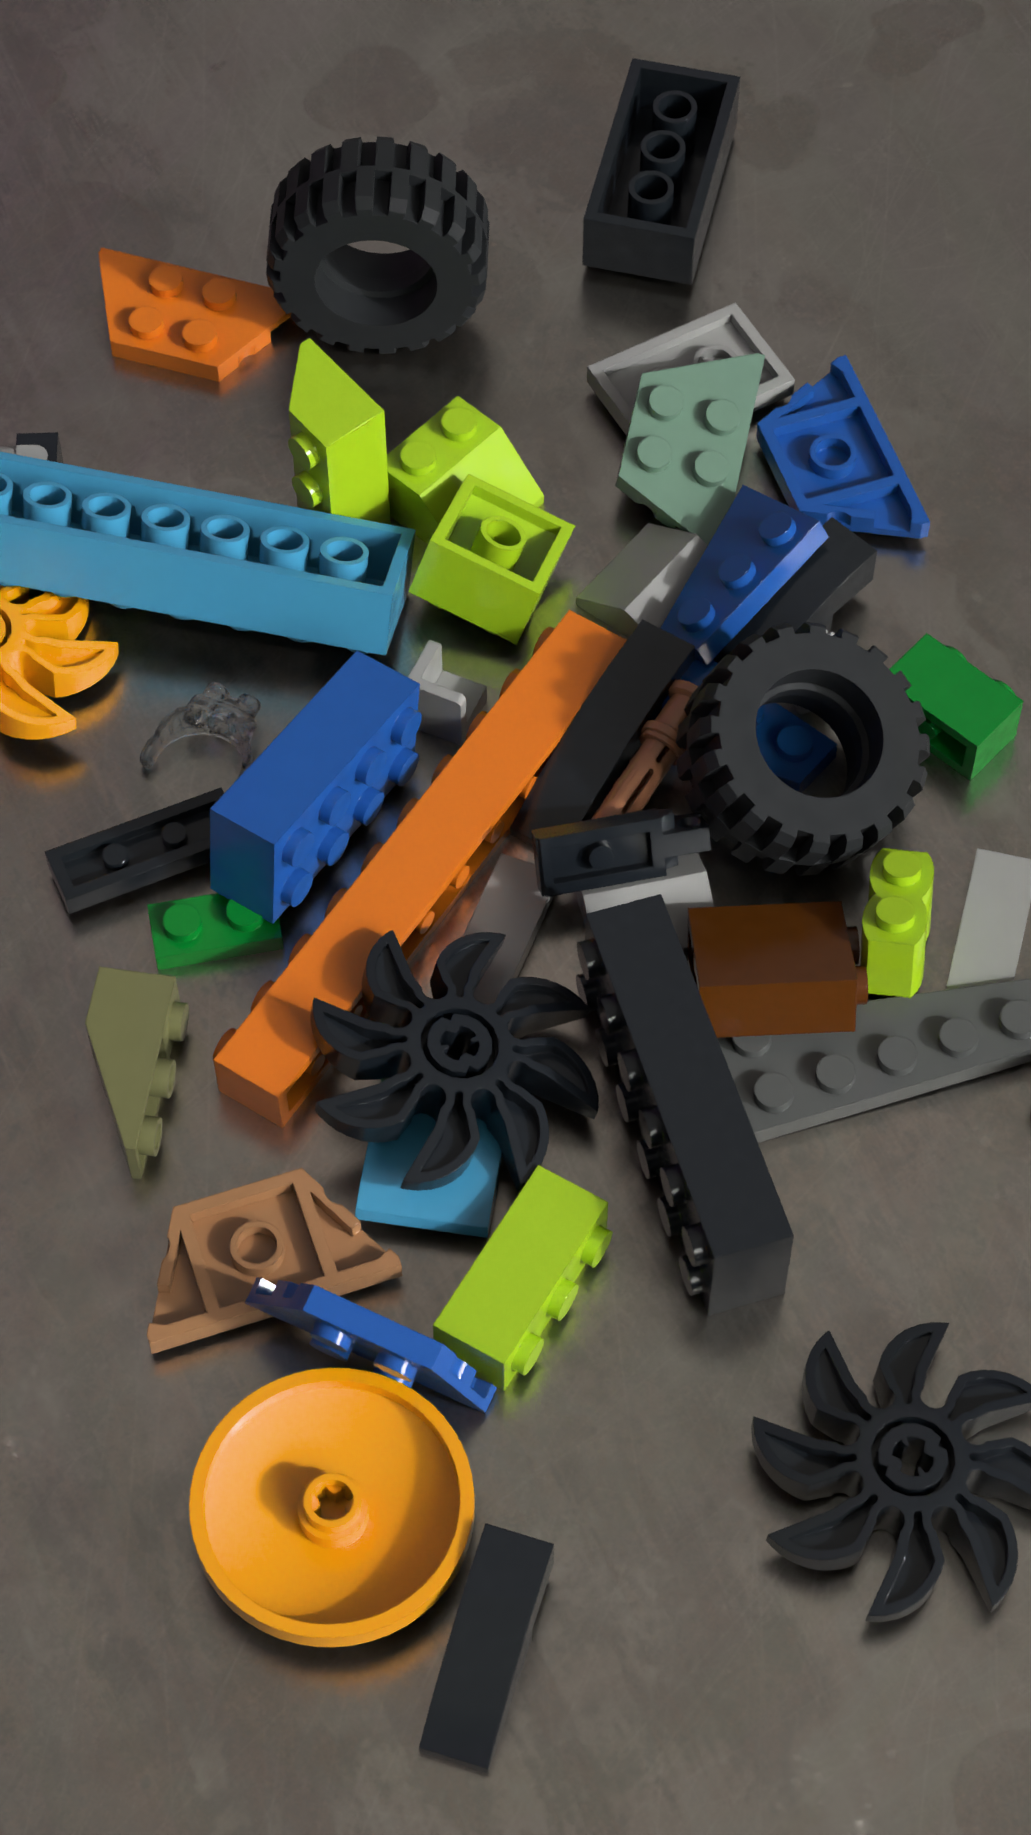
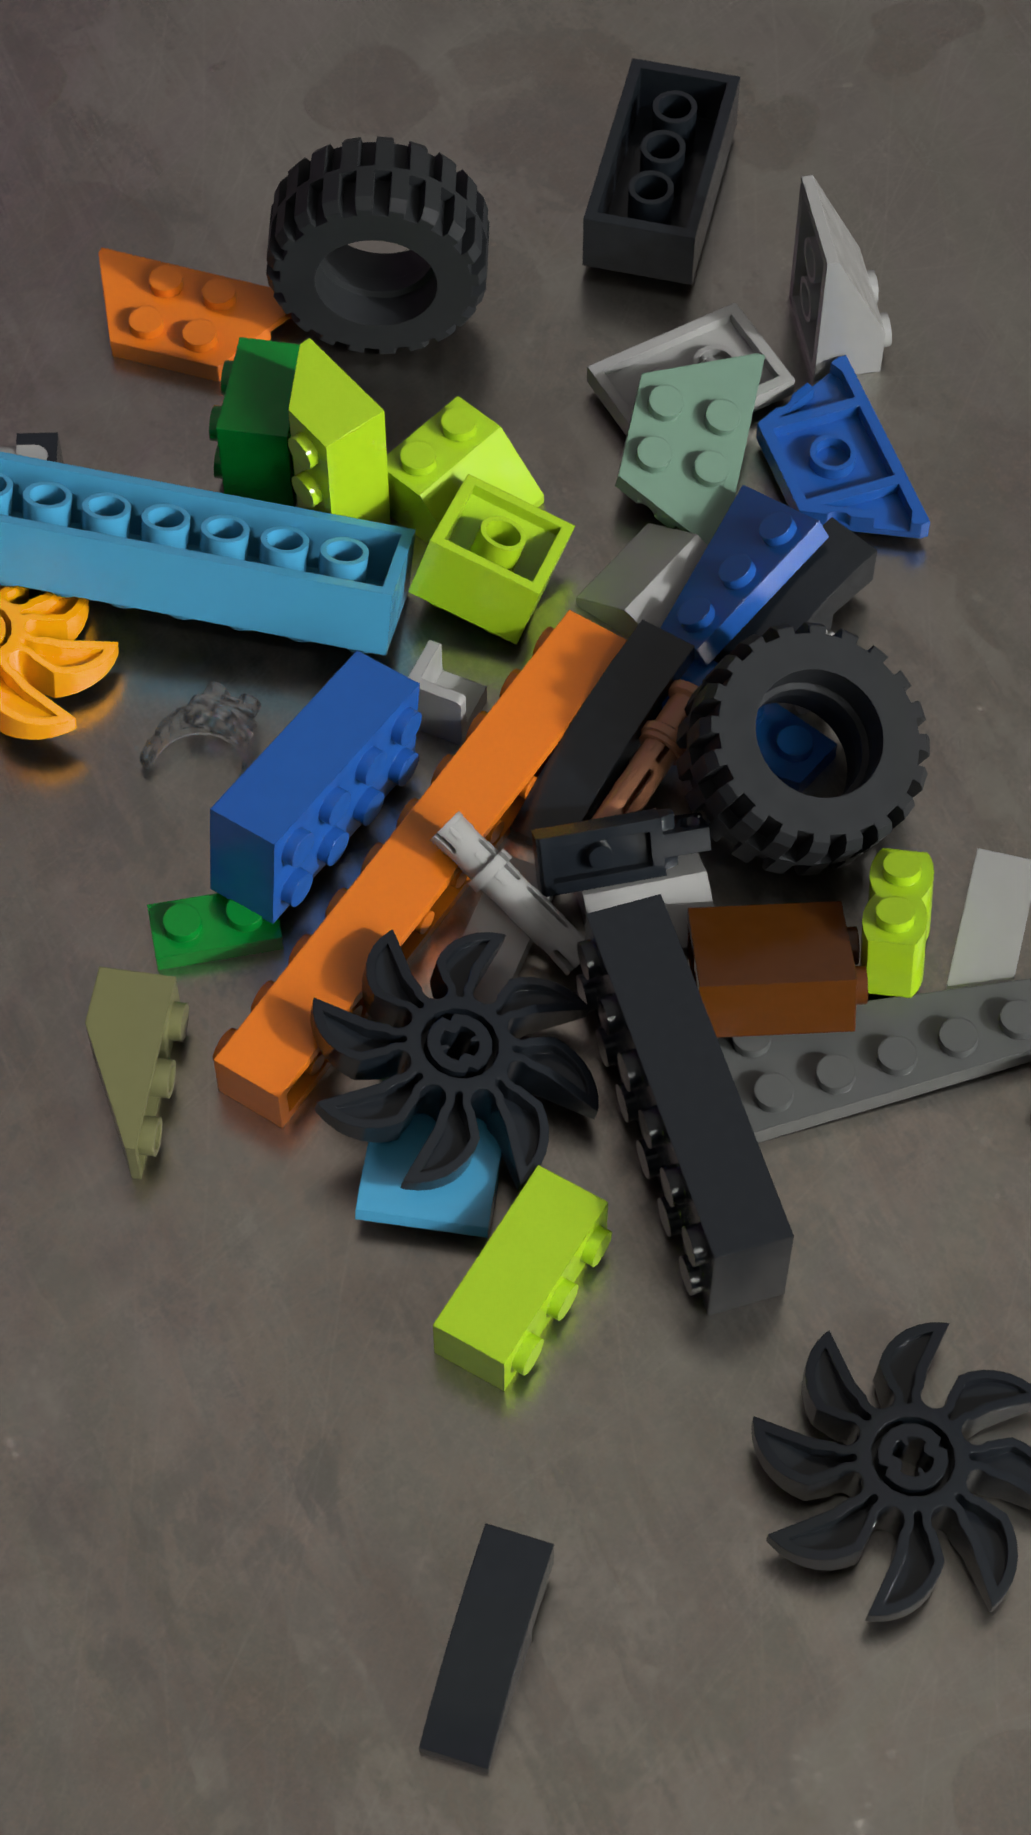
(133, 853): black plate -> none
(255, 422): none -> green brick
(260, 1230): medium nougat wing -> none
(332, 1507): light orange dish -> none
(396, 1350): blue wing -> none
(509, 890): none -> light grey pin
(833, 290): none -> light grey slope
(963, 707): green brick -> none

